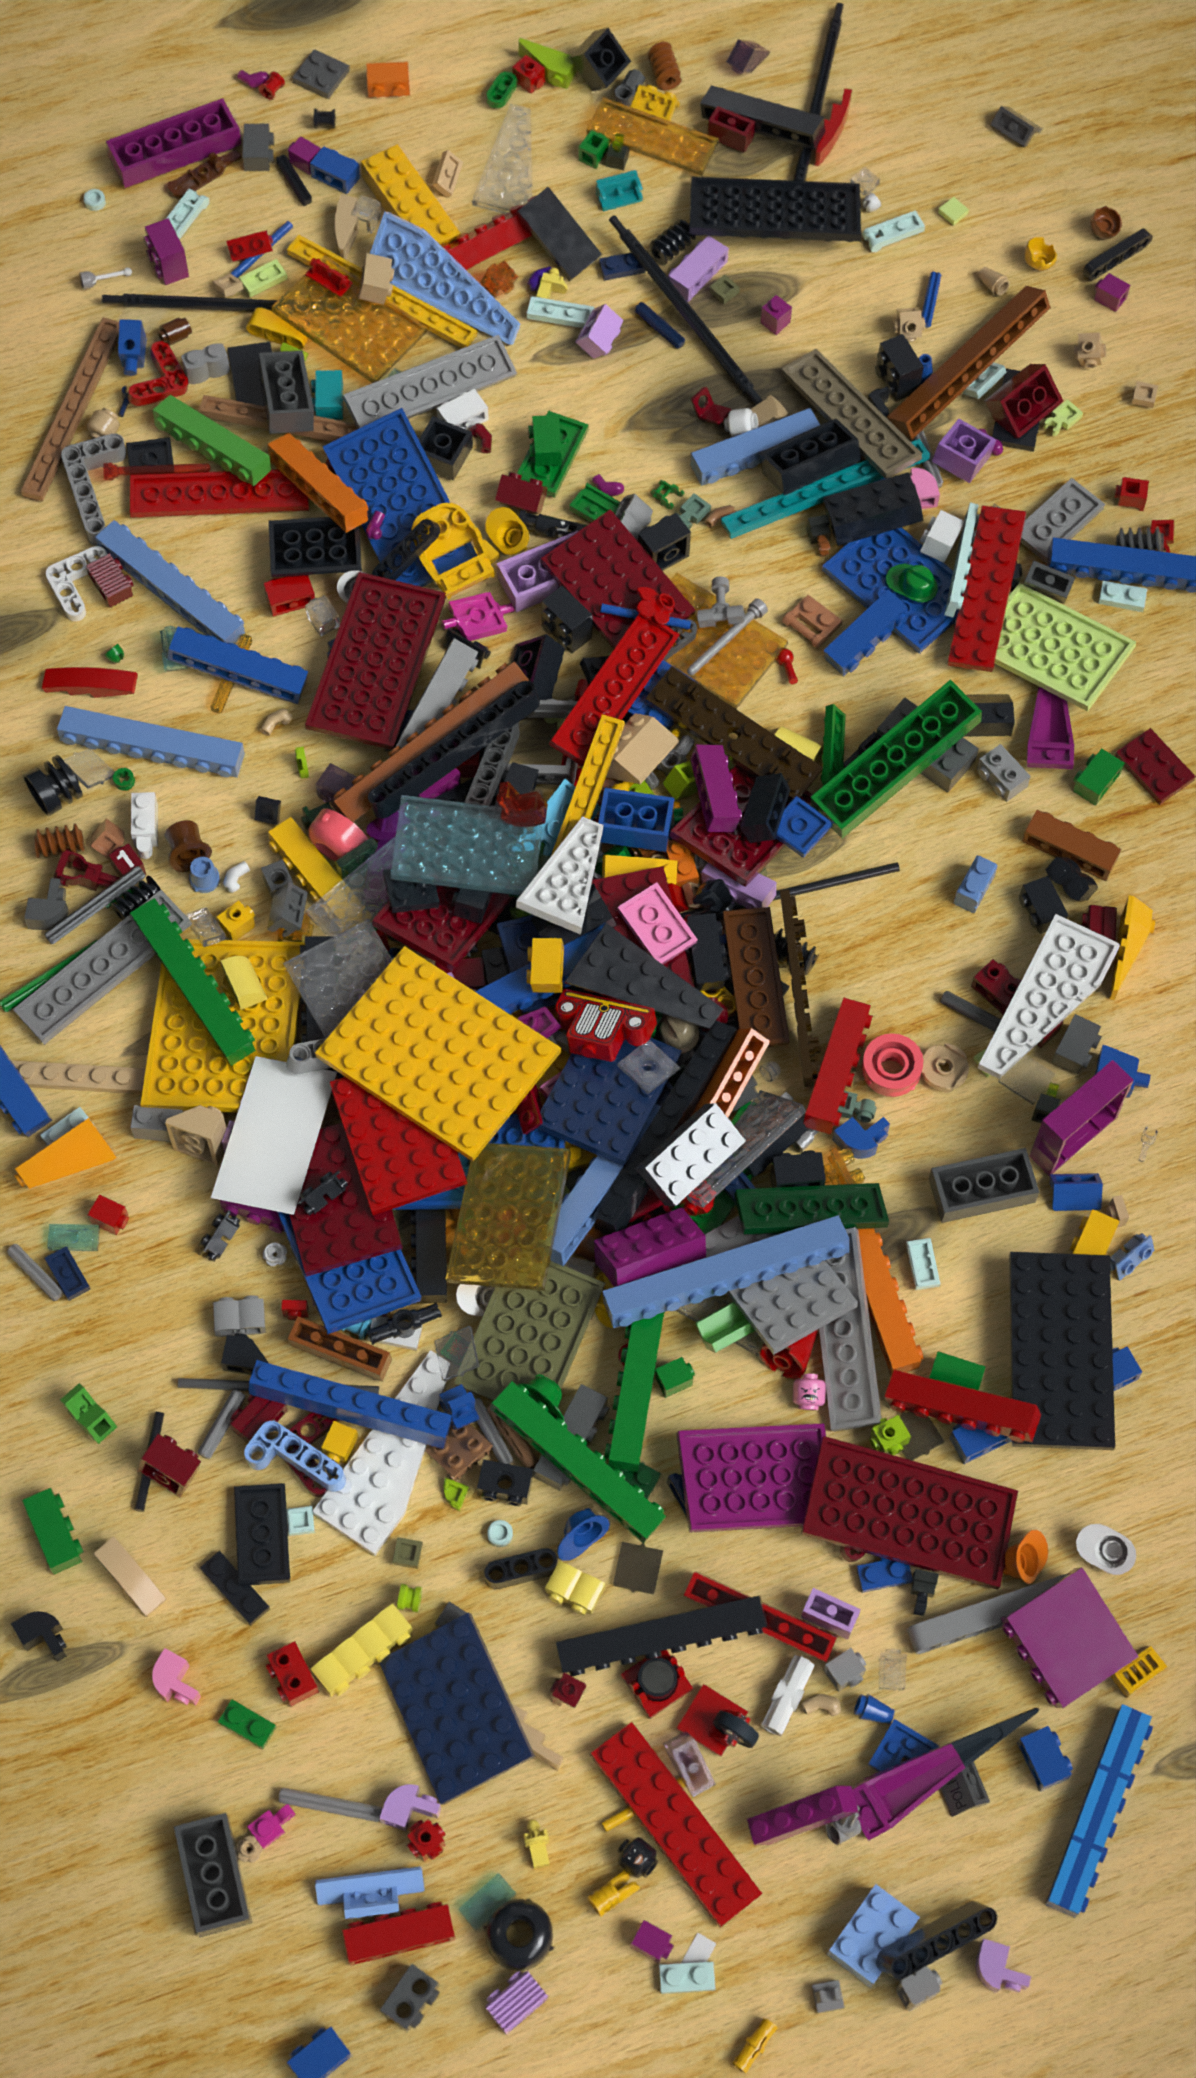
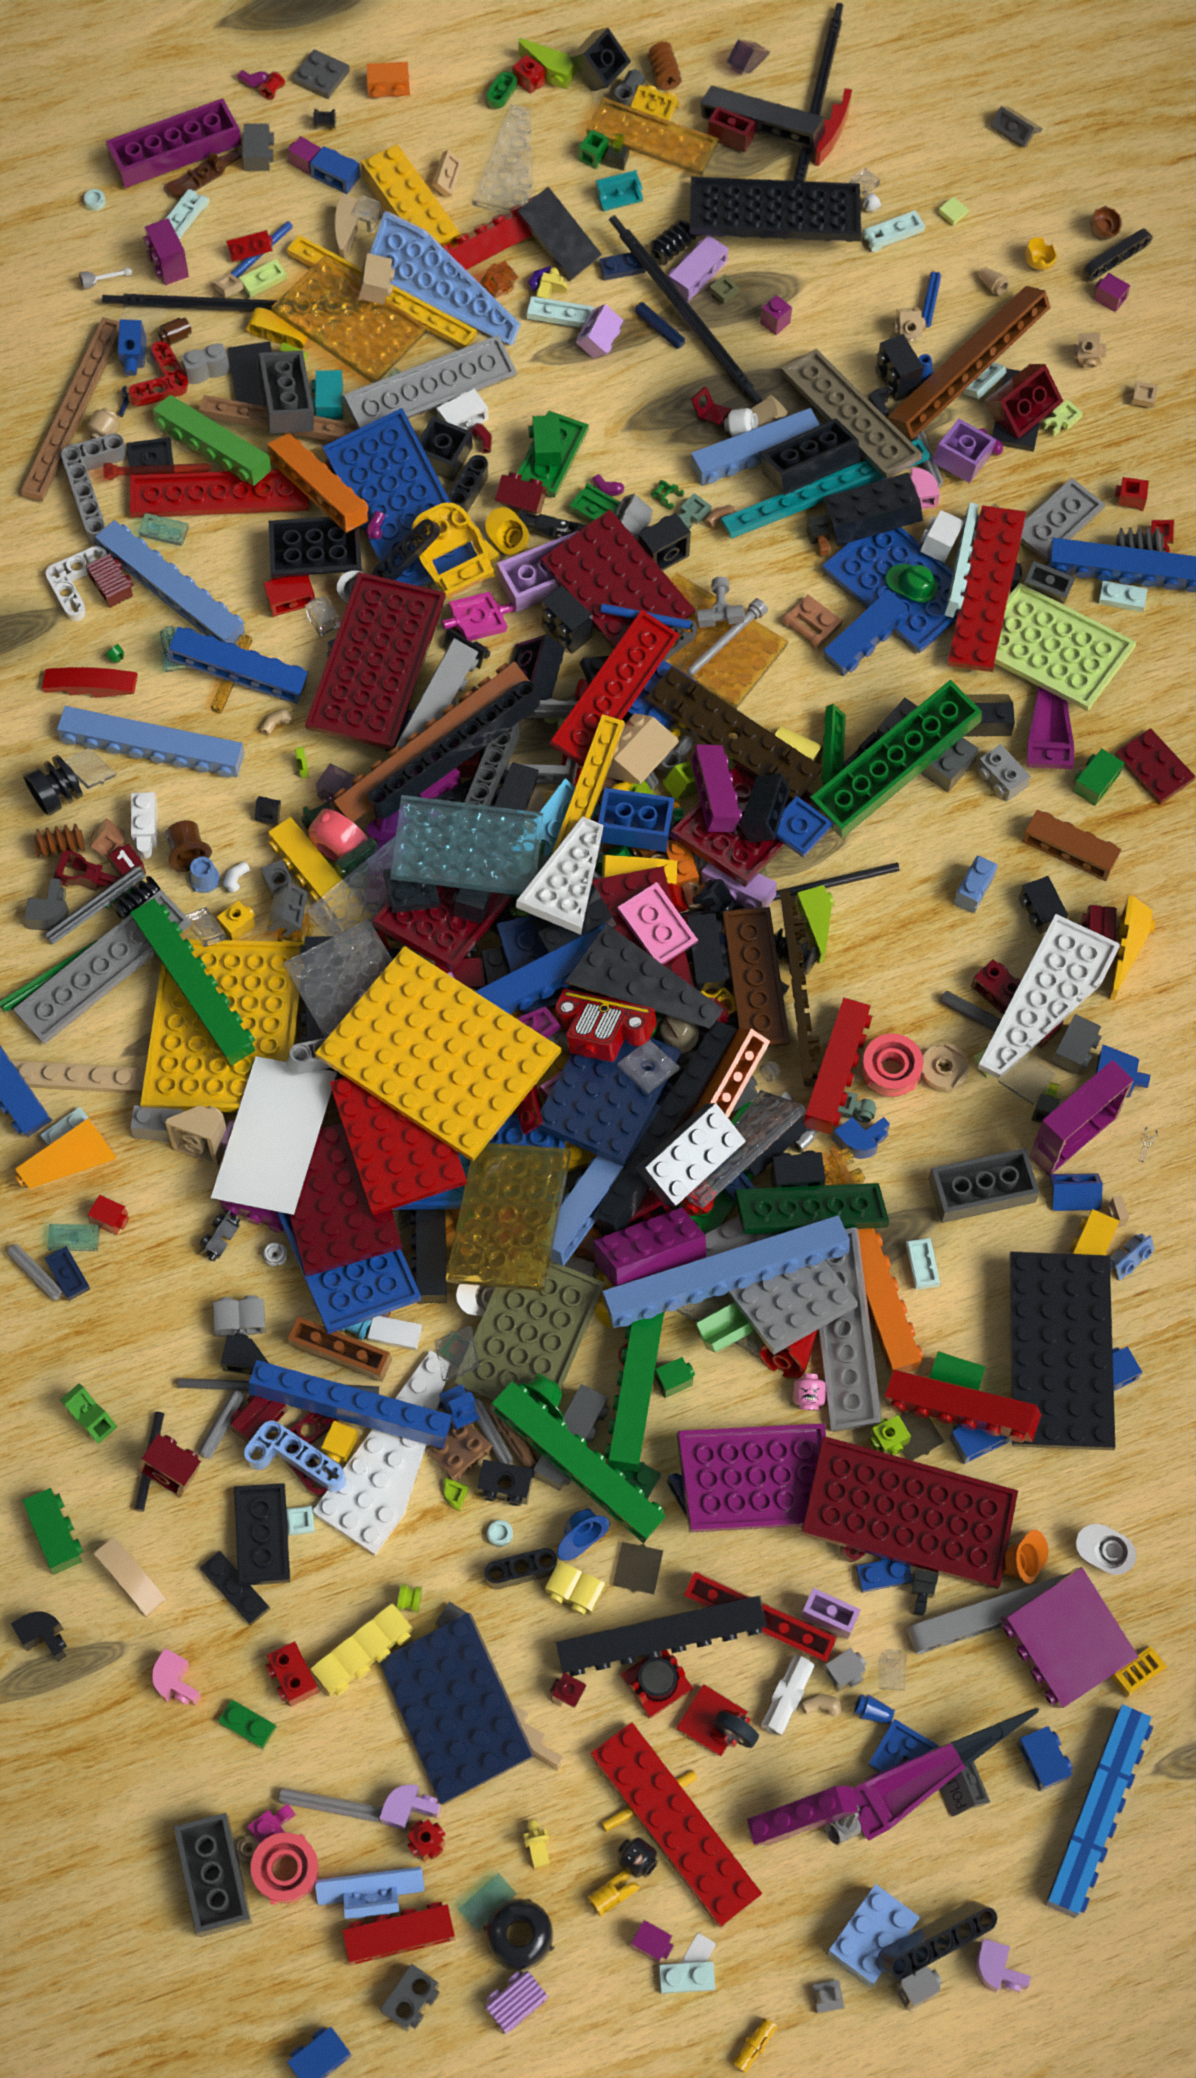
(125, 785): green bush -> none
(163, 529): none -> clear light blue plate
(243, 981): light yellow brick -> none
(269, 1852): none -> coral piece
(294, 180): black axle -> none
(295, 1308): red plate -> none
(314, 1197): black hinge -> none
(328, 278): red hinge -> none
(392, 1329): black pin -> none
(407, 1553): olive plate -> none
(471, 477): none -> black beam
(522, 809): clear red brick -> none
(546, 965): yellow brick -> none
(655, 605): red plate -> none
(689, 1763): slope -> none
(785, 659): red bar -> none
(815, 909): none -> lime slope
(1069, 875): black brick -> none

